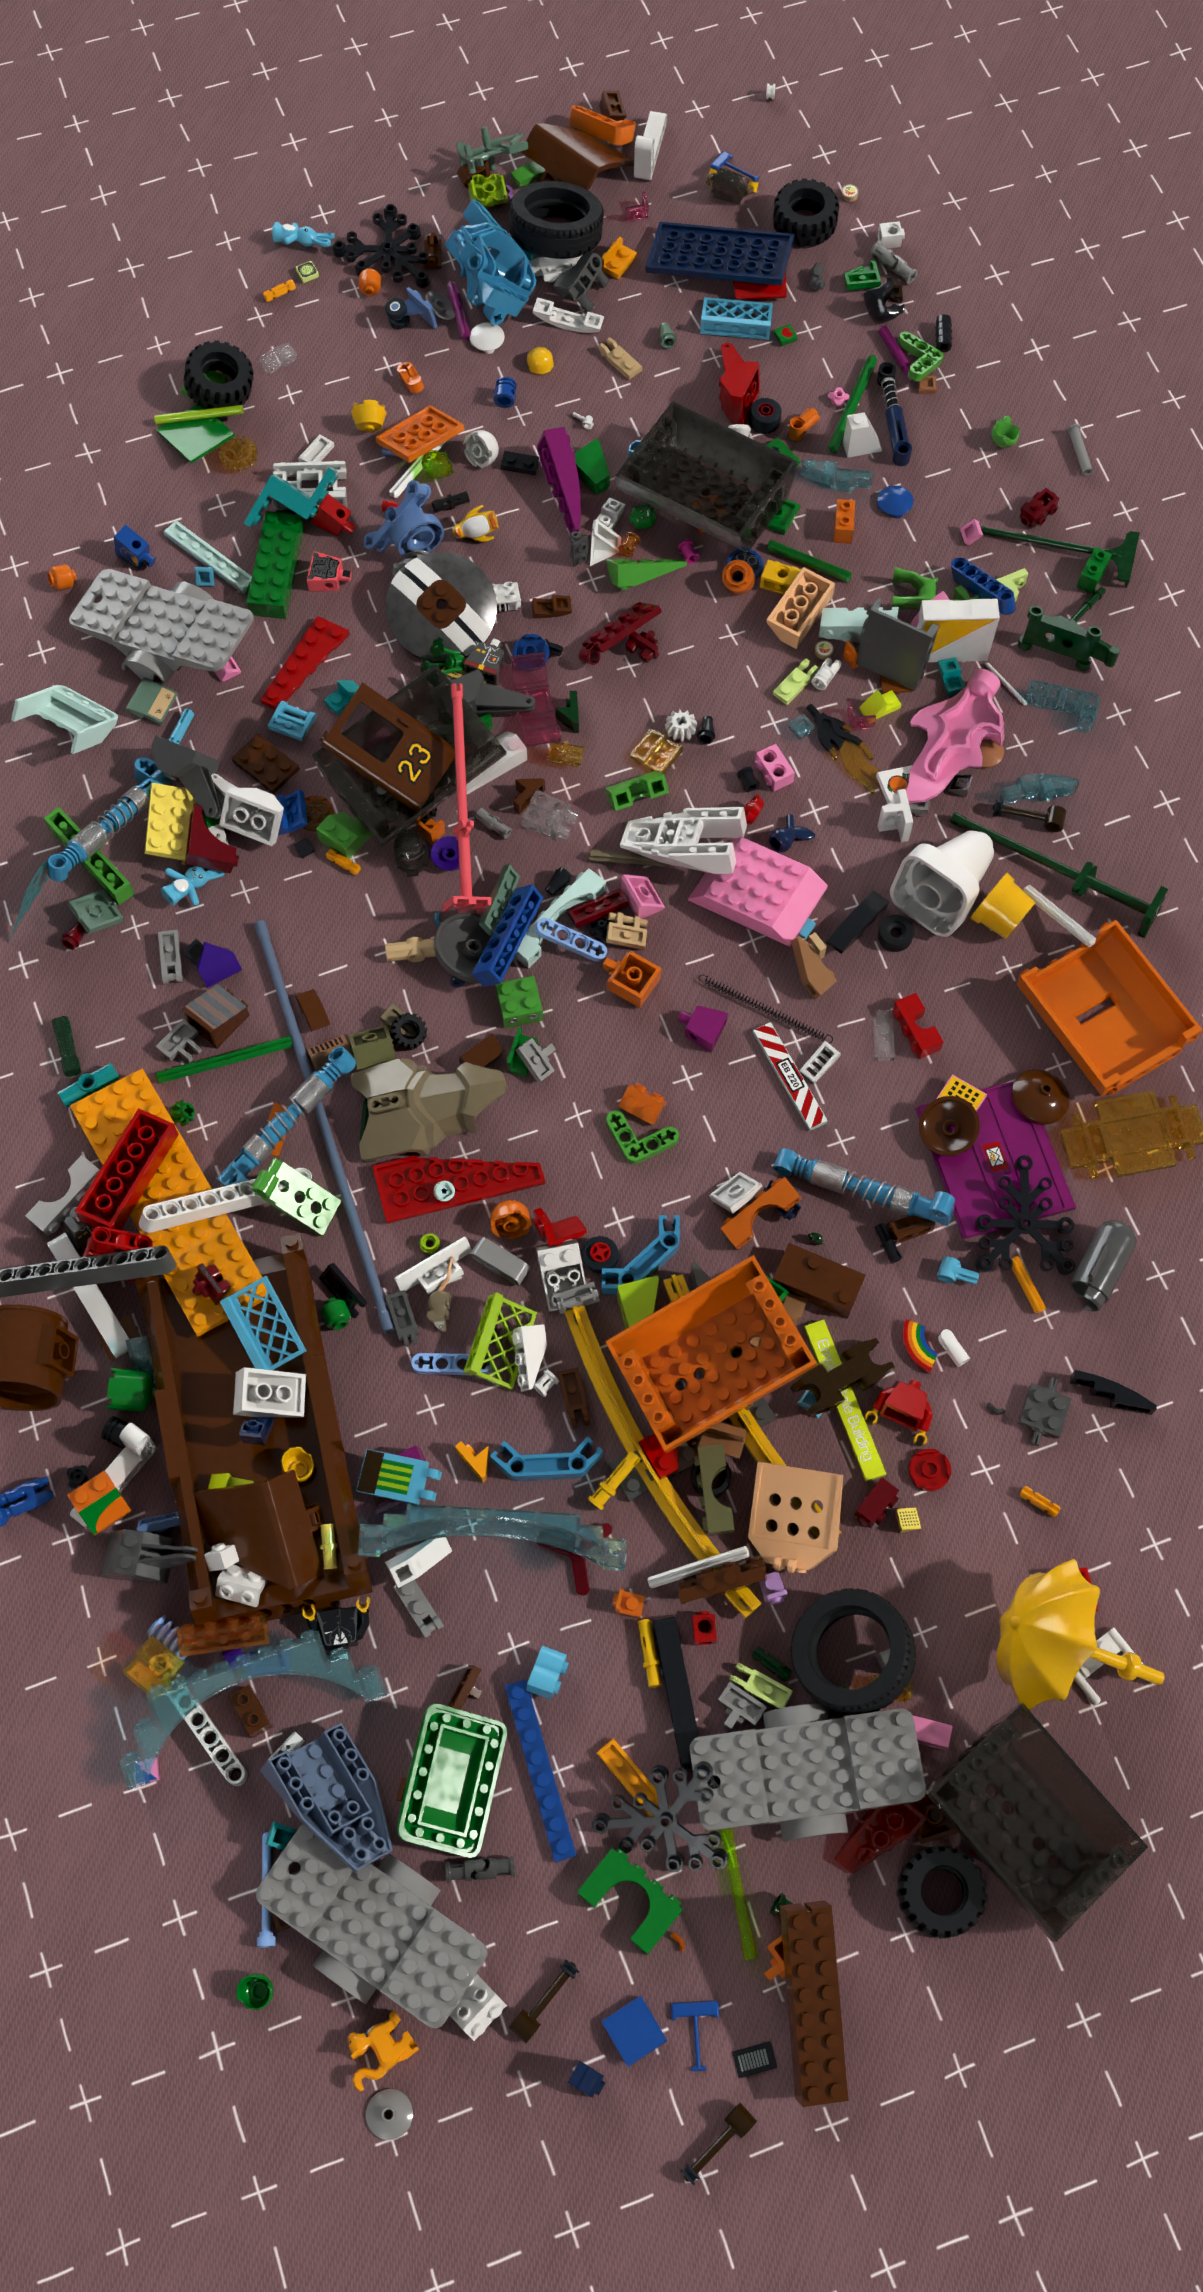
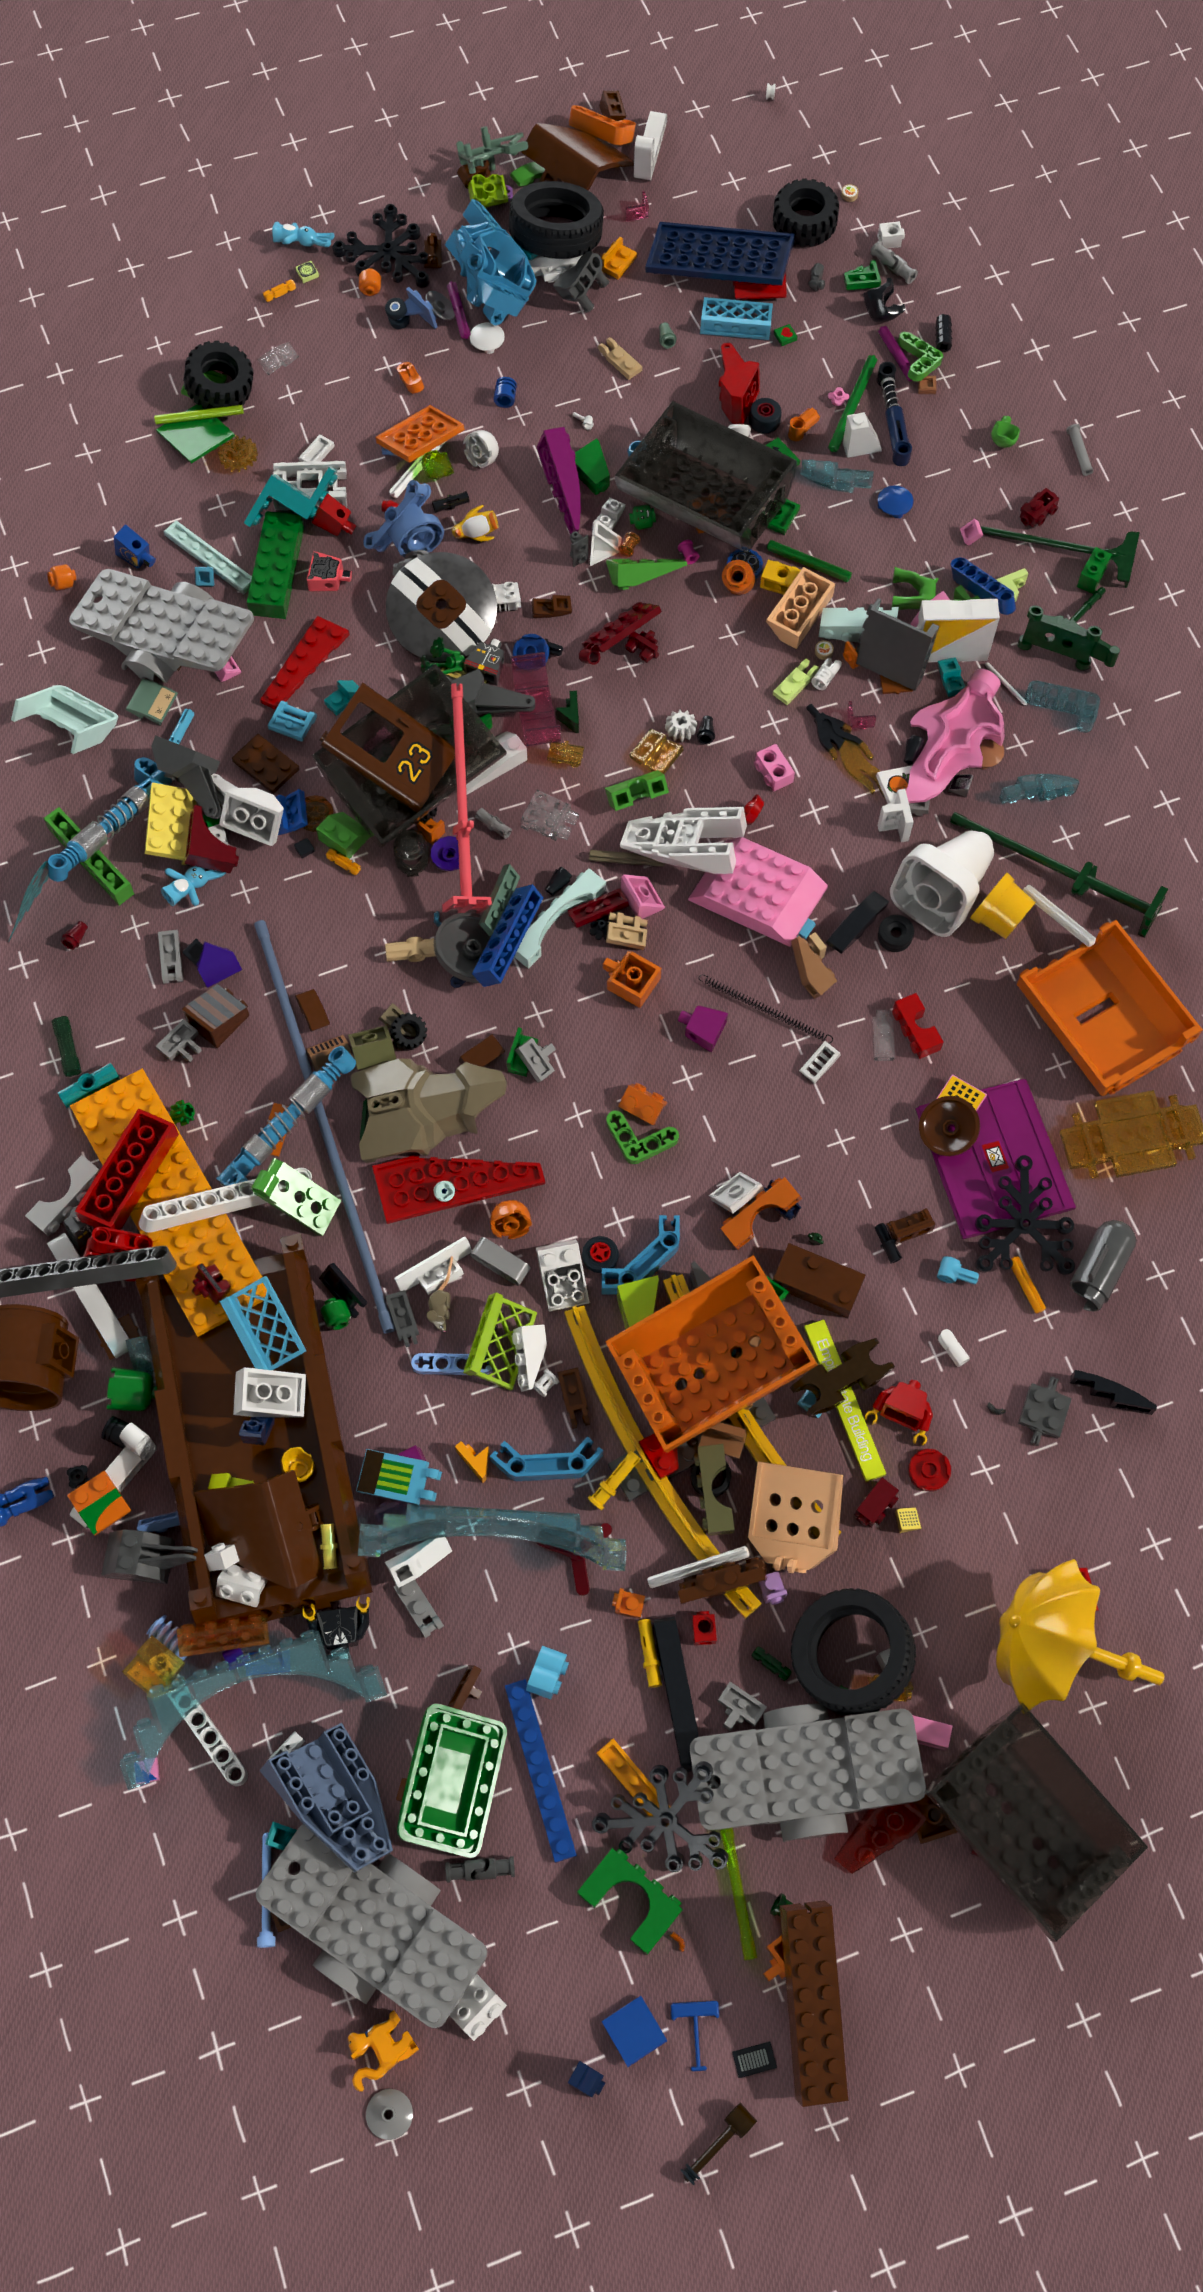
(95, 911): sand green plate -> none
(224, 1059): green axle -> none
(250, 1711): reddish brown brick -> none
(255, 1991): green hair -> none
(368, 416): yellow cone -> none
(429, 1238): lime plate -> none
(519, 463): black plate -> none
(519, 1002): bright green piece -> none
(525, 2023): dark brown piece -> none
(527, 789): reddish brown slope -> none
(540, 360): yellow hair -> none
(559, 1231): red bracket -> none
(565, 319): white slope -> none
(569, 943): light blue beam -> none
(577, 1296): light grey hinge -> none
(722, 160): blue piece -> none
(729, 185): clear smoke torso -> none
(748, 779): black bush -> none
(762, 1687): yellowish green hinge -> none
(782, 838): dark blue piece -> none
(790, 1076): tile -> none
(795, 1306): medium nougat slope -> none
(801, 726): clear light blue plate -> none
(838, 1179): dark azure piece -> none
(844, 521): orange brick -> none
(880, 704): neon yellow slope -> none
(897, 296): dark brown tile -> none
(913, 748): none -> black cone
(917, 1347): tile -> none
(972, 1884): black tyre -> none
(1034, 1102): reddish brown dish -> none
(1040, 1501): light orange axle -> none
(1053, 819): dark brown piece -> none
(1110, 1642): white plate -> none

